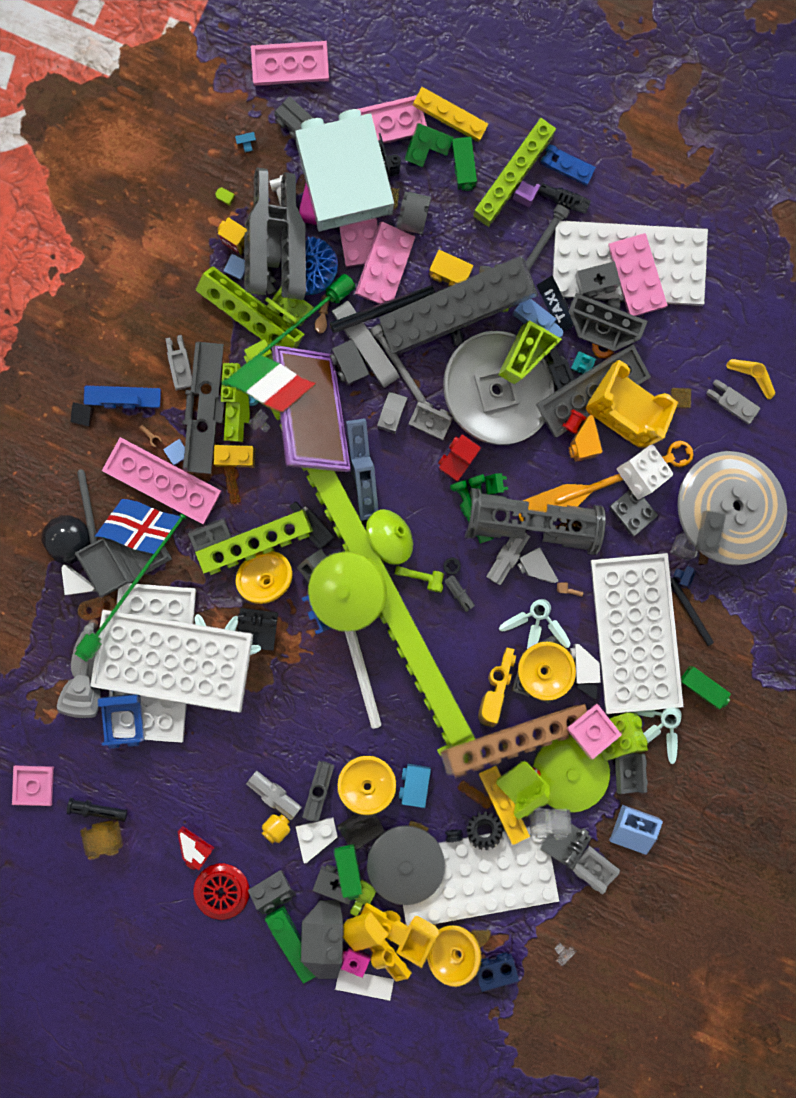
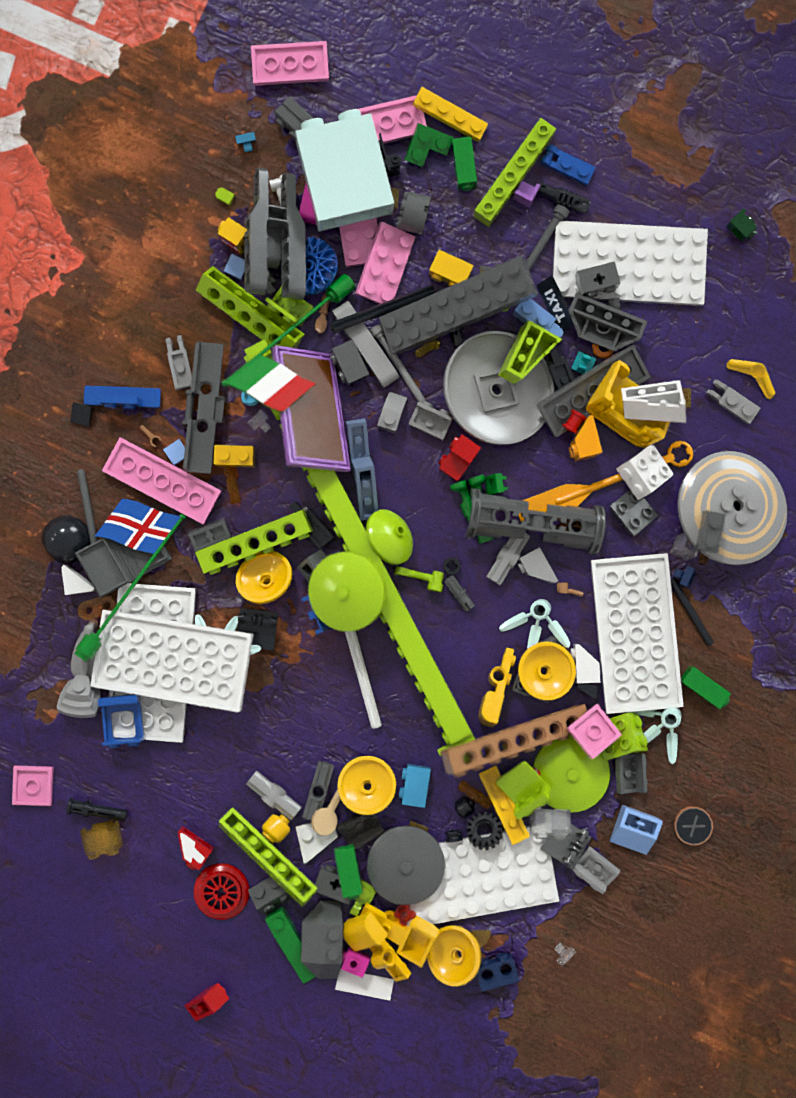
(207, 1002): none -> red slope
(237, 406): lime slope -> none
(267, 857): none -> lime brick
(324, 819): none -> tan piece
(400, 911): none -> clear red plate
(426, 348): none -> clear yellow tile
(464, 806): none -> black piece
(637, 275): bright pink plate -> none
(655, 402): none -> white wedge
(693, 825): none -> black tile
(742, 226): none -> dark green brick

